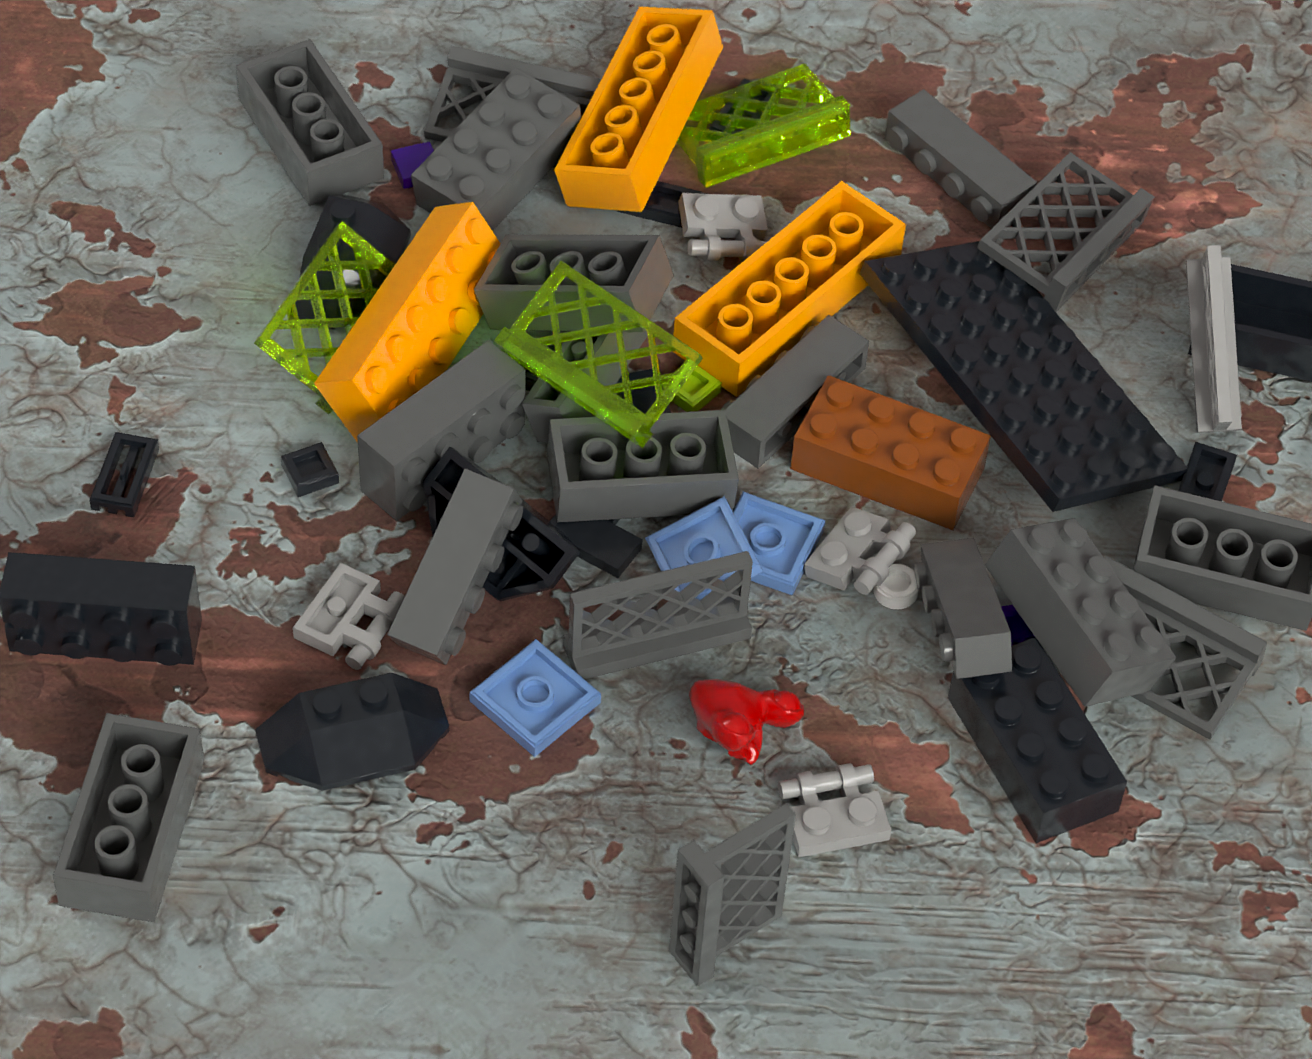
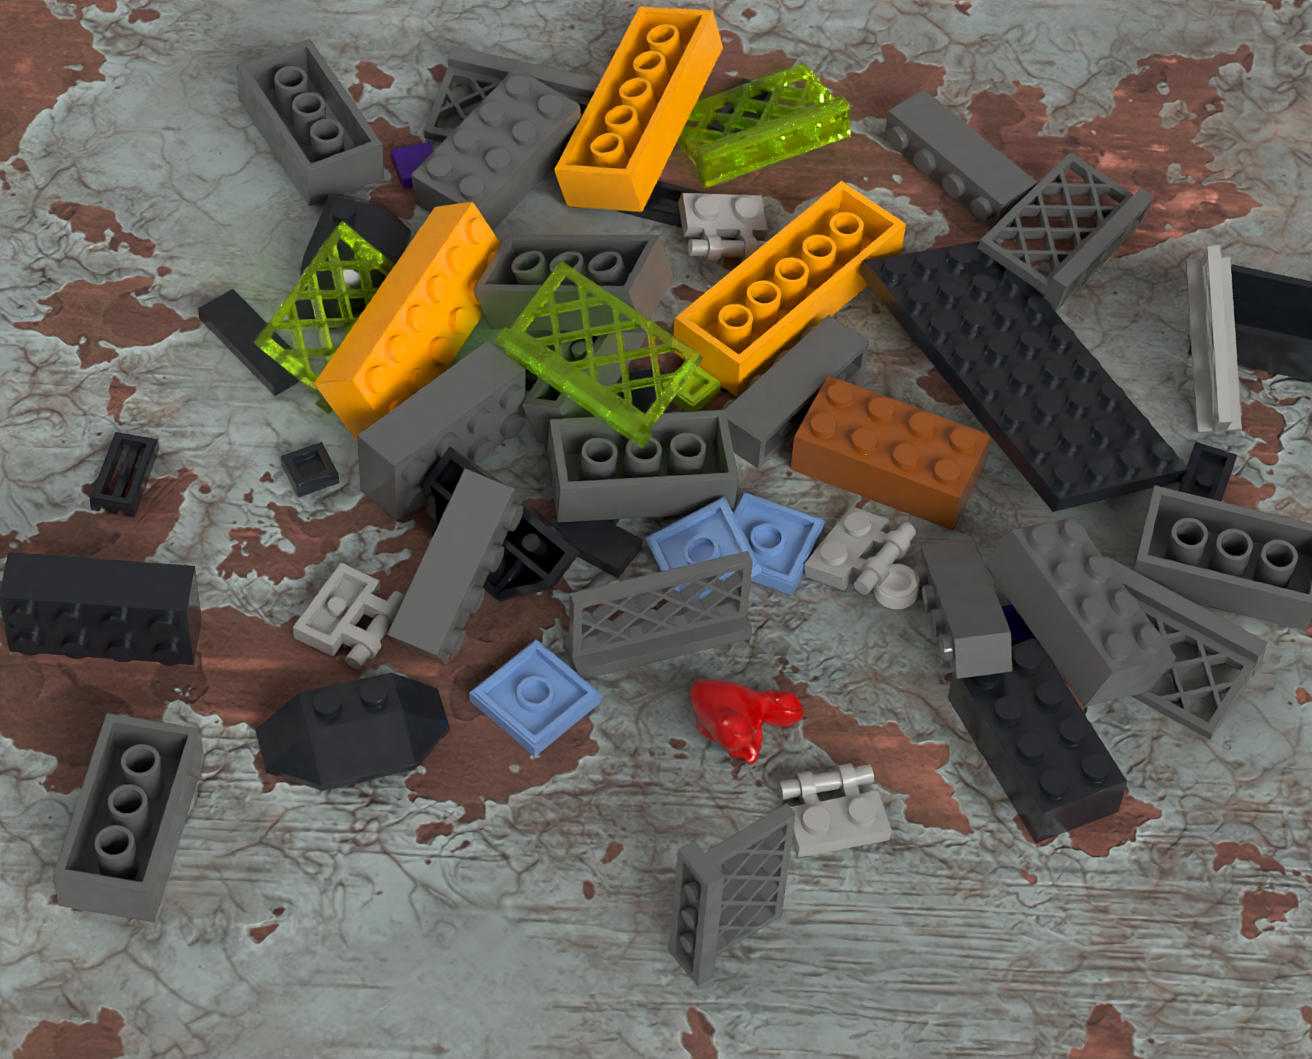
(238, 328): none -> black tile

